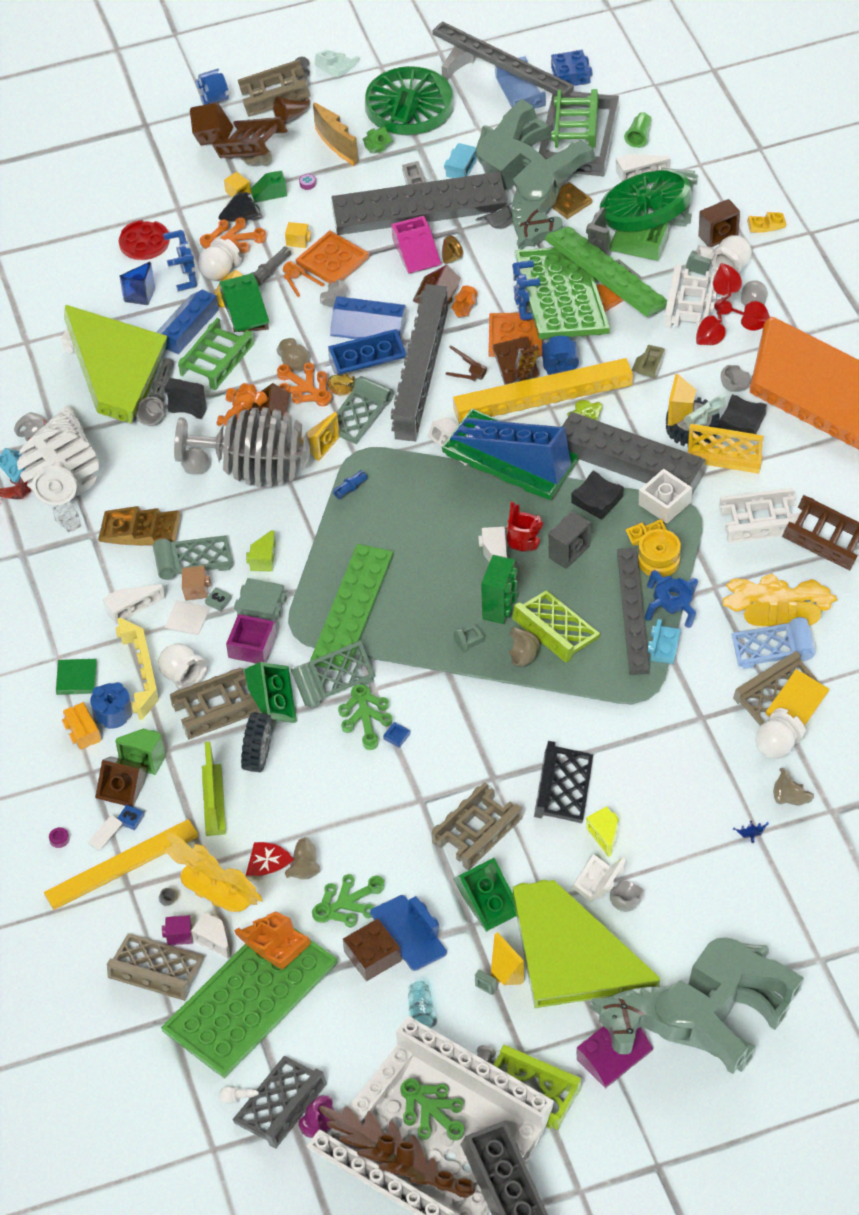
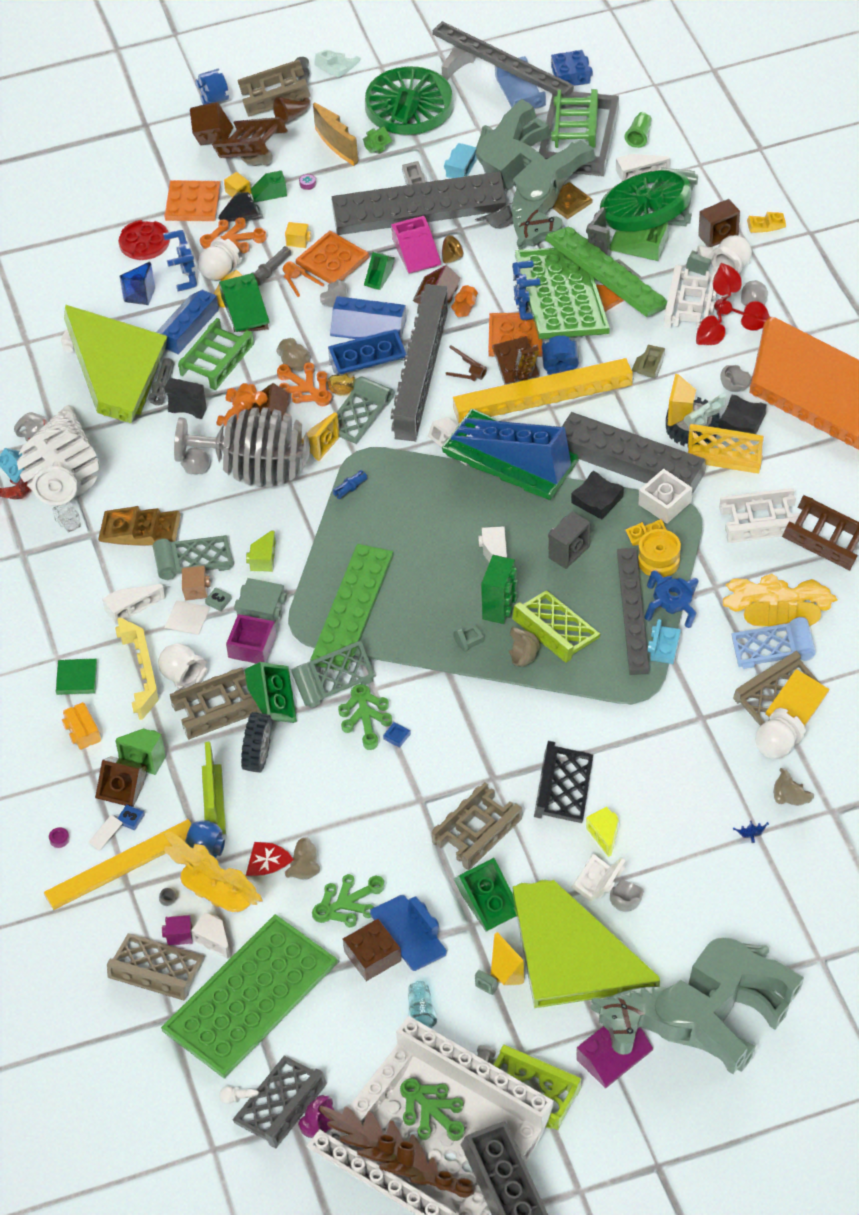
(111, 705): blue brick -> none
(150, 411): light grey hair -> none
(192, 200): none -> orange plate
(206, 834): none -> blue wheel
(274, 939): orange slope -> none
(378, 270): none -> green slope
(523, 529): red helmet -> none
(587, 409): lime plate -> none

